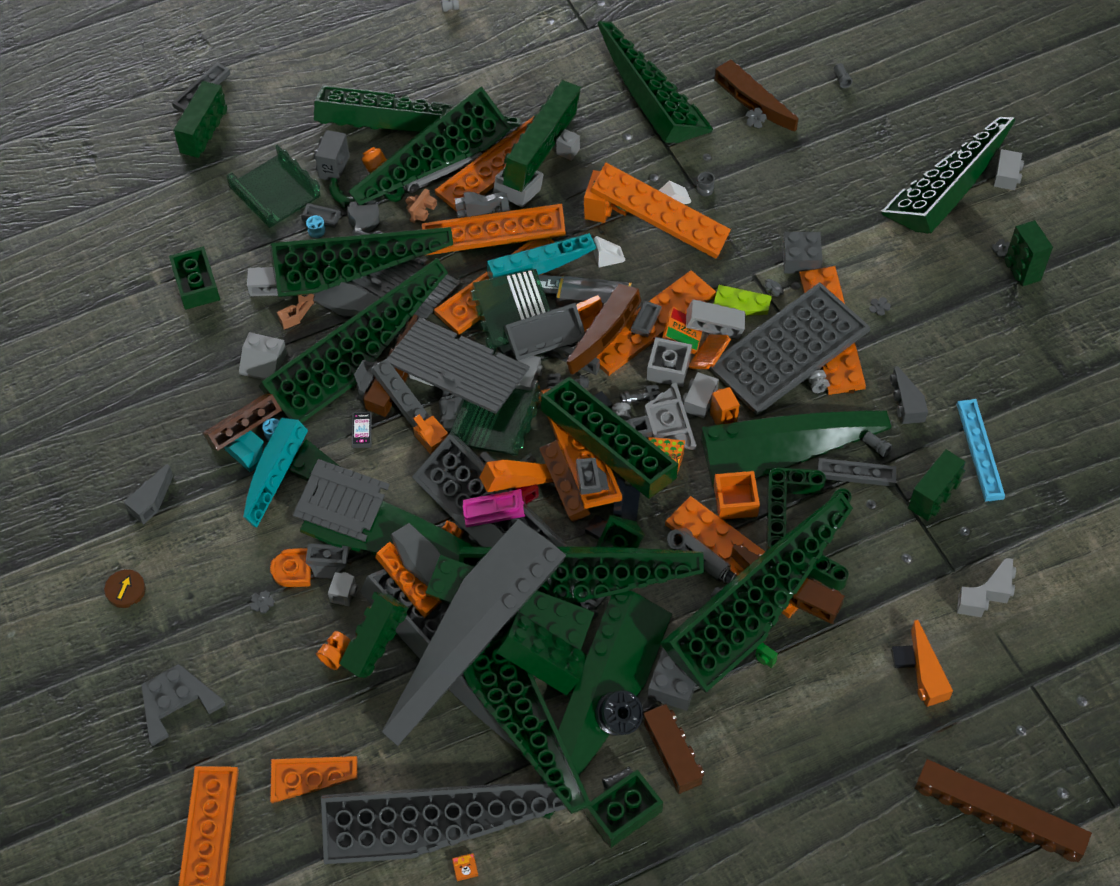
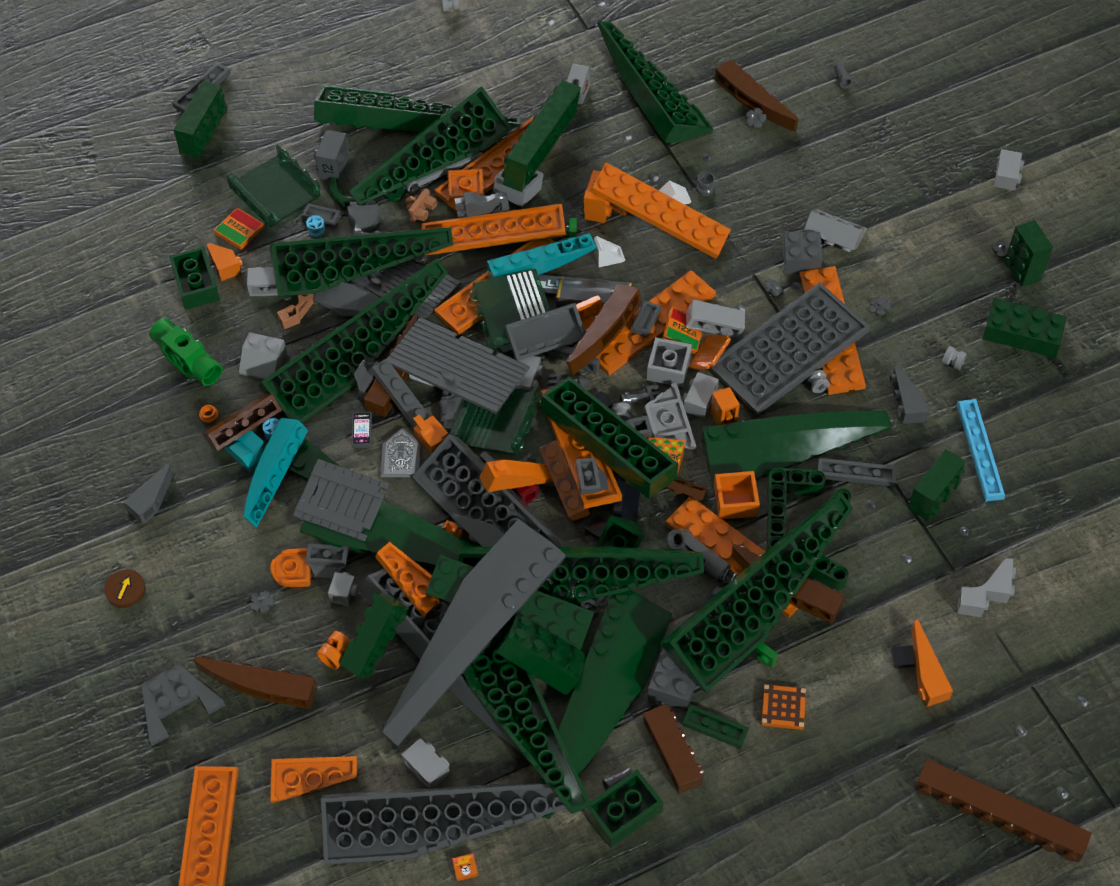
(185, 352): none -> green brick
(208, 409): none -> orange plate
(224, 261): none -> orange slope
(239, 228): none -> tile
(261, 682): none -> reddish brown slope
(373, 158): orange head -> none
(400, 455): none -> light grey tile
(416, 552): dark grey piece -> none
(426, 763): none -> light grey brick
(464, 181): none -> orange tile
(493, 508): dark pink piece -> none
(568, 144): light grey brick -> none
(572, 229): none -> green plate
(580, 76): none -> light grey torso
(630, 710): black wheel -> none
(694, 491): none -> reddish brown plate
(715, 726): none -> dark green plate
(747, 301): lime wing -> none
(783, 707): none -> tile
(835, 230): none -> light grey slope
(881, 446): dark grey pin -> none
(941, 189): dark green wedge -> none
(954, 358): none -> light grey wheel
(1024, 327): none -> dark green brick

